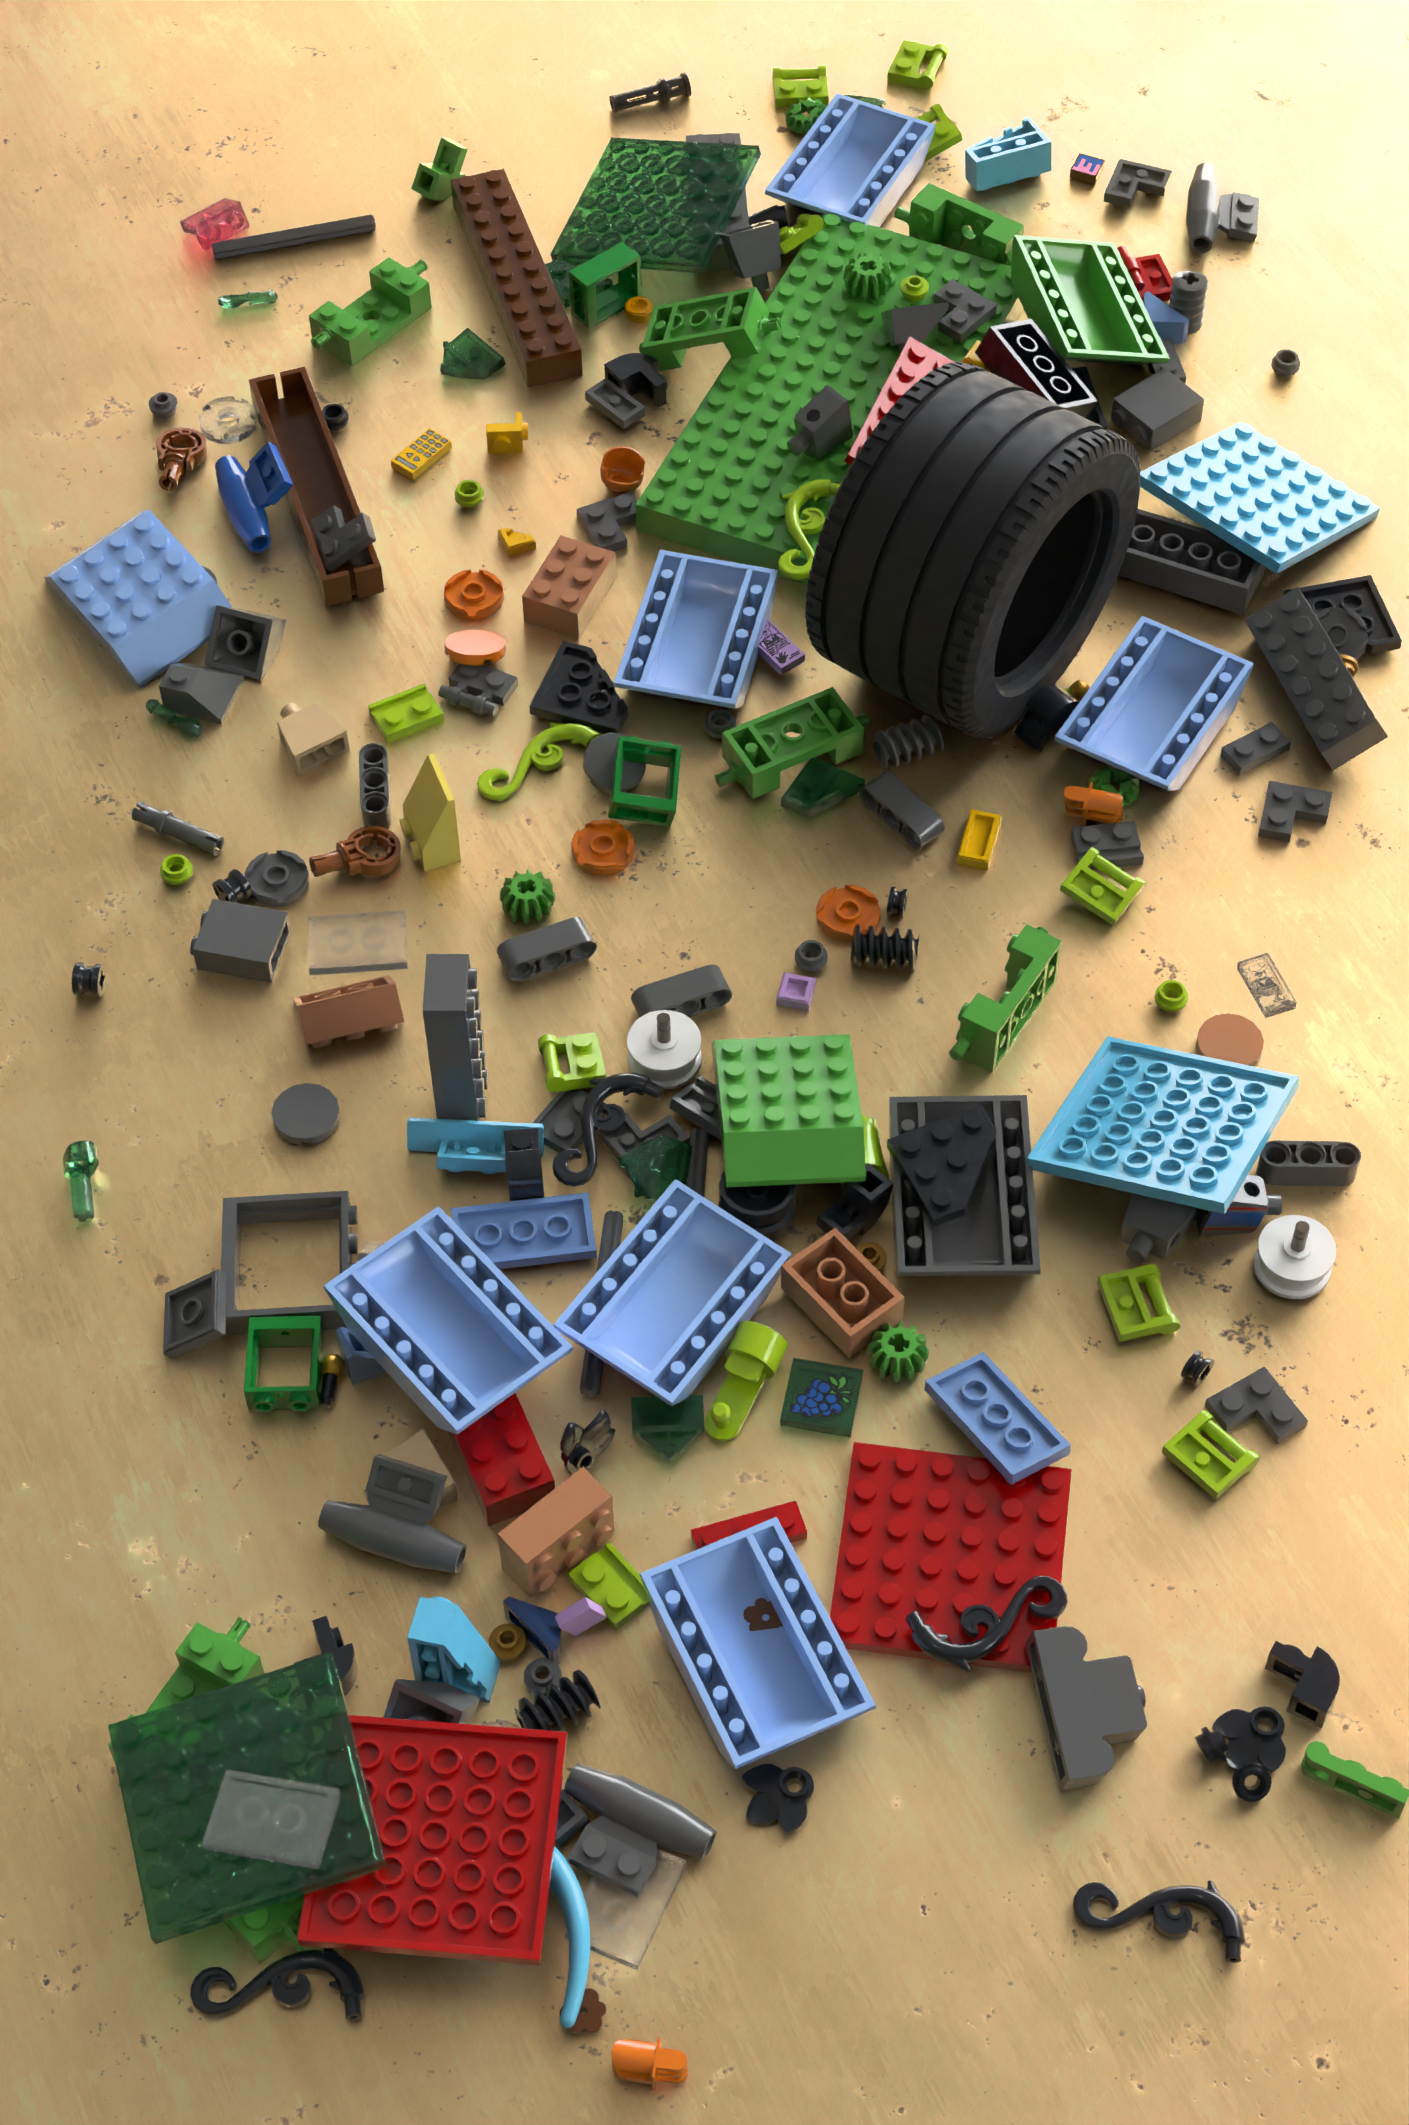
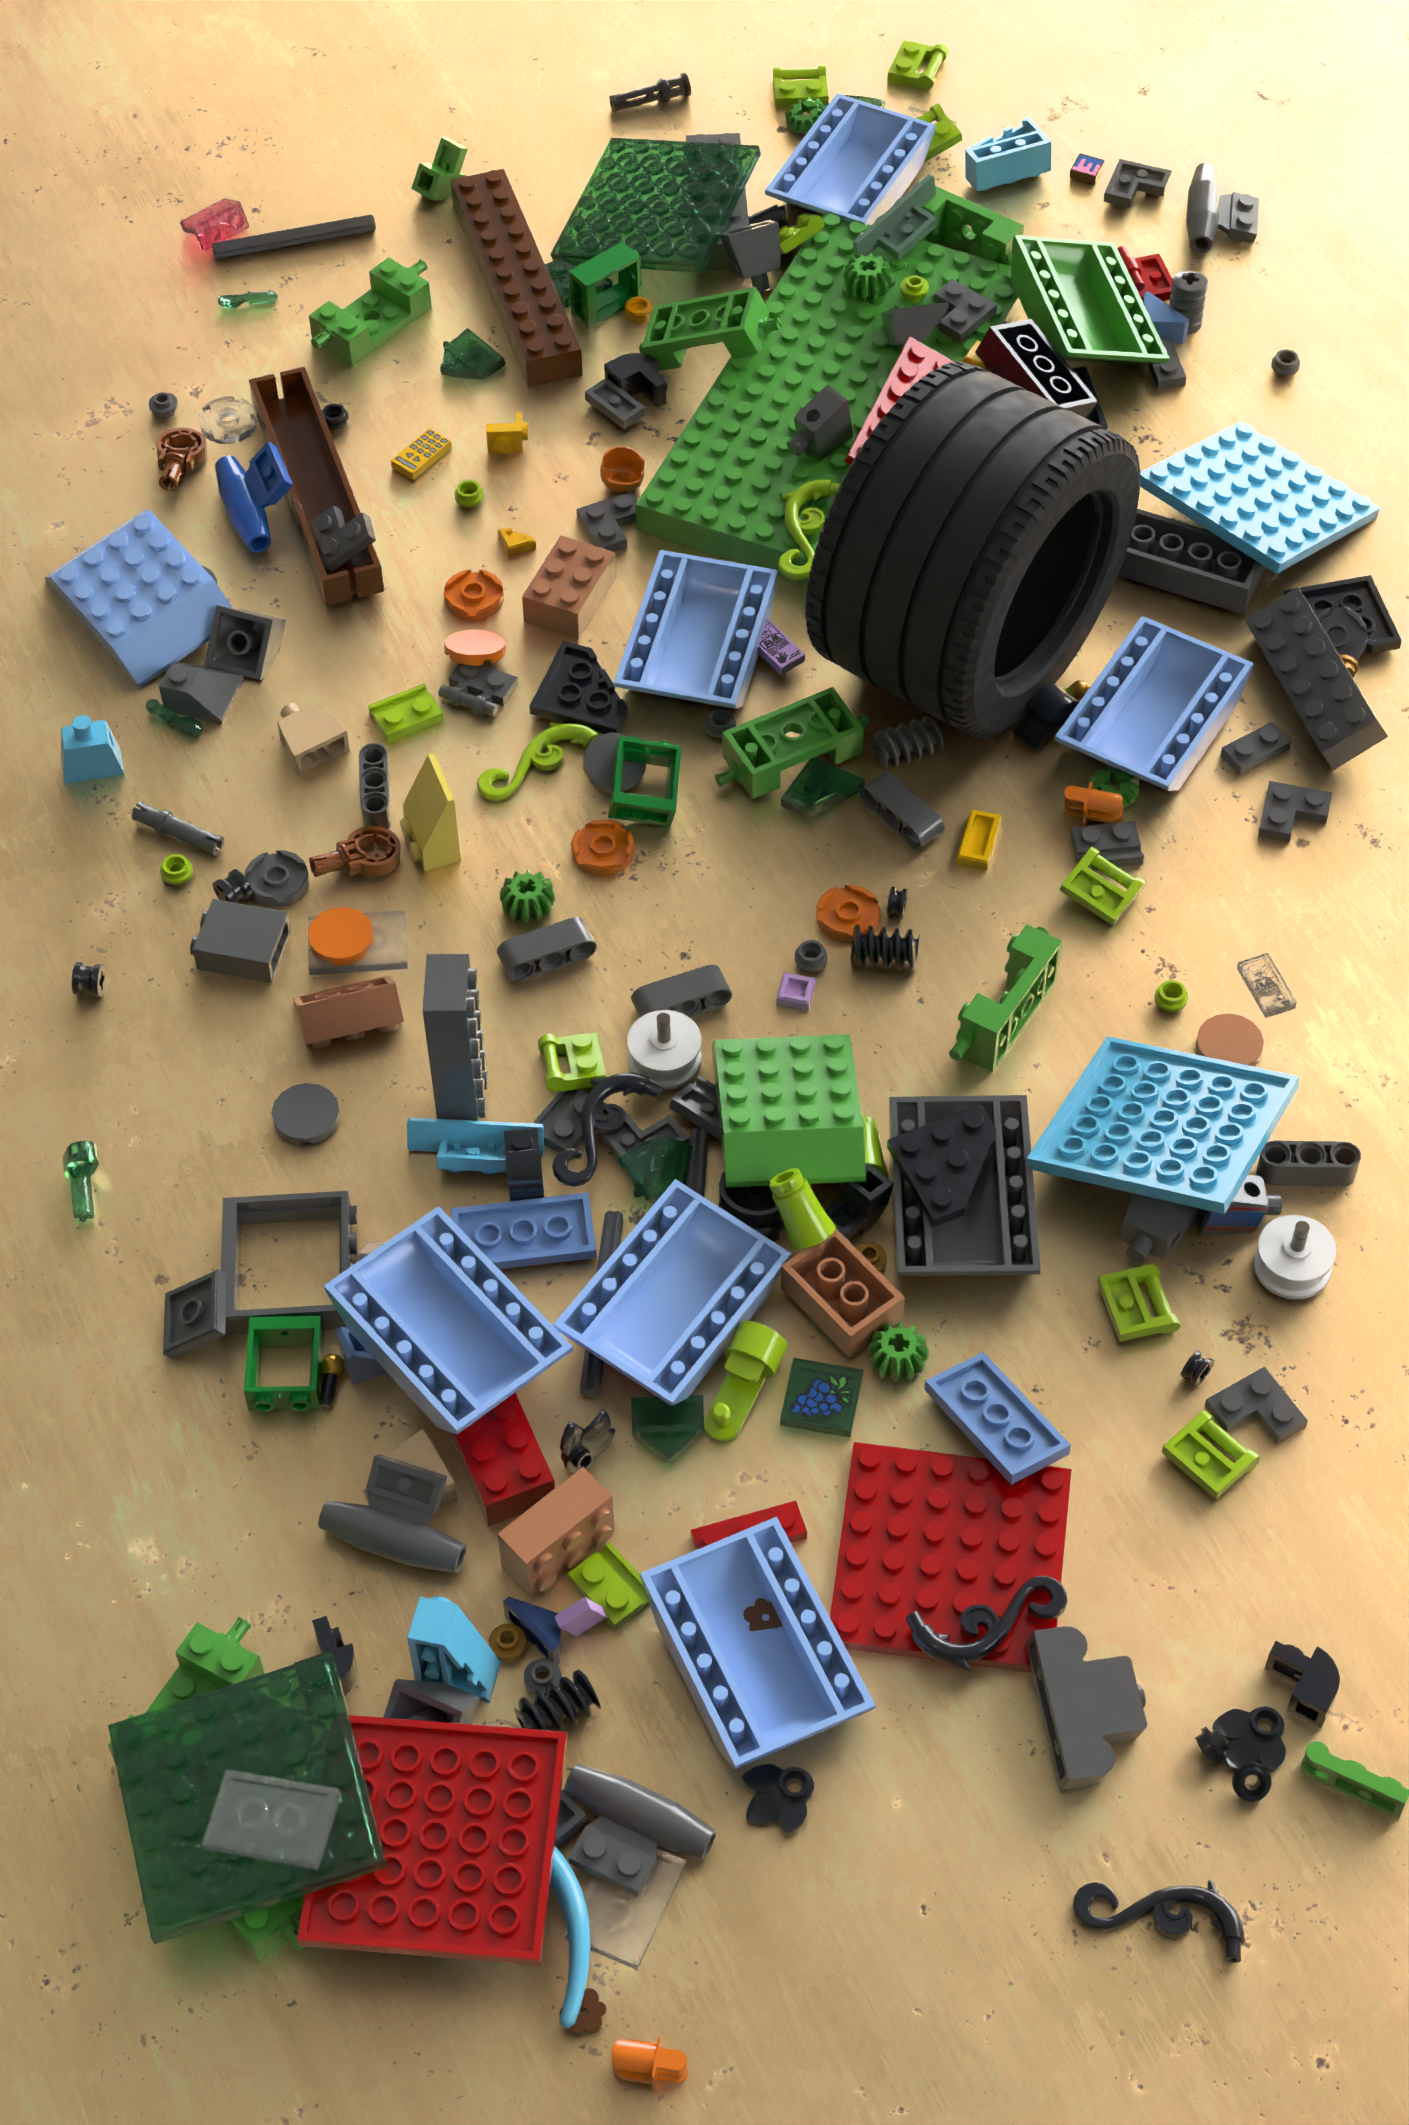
(89, 751): none -> medium azure torso
(289, 1995): black plant -> none
(341, 936): none -> orange tile
(800, 1210): none -> lime plant
(902, 224): none -> sand green bracket
(1157, 409): dark grey brick -> none

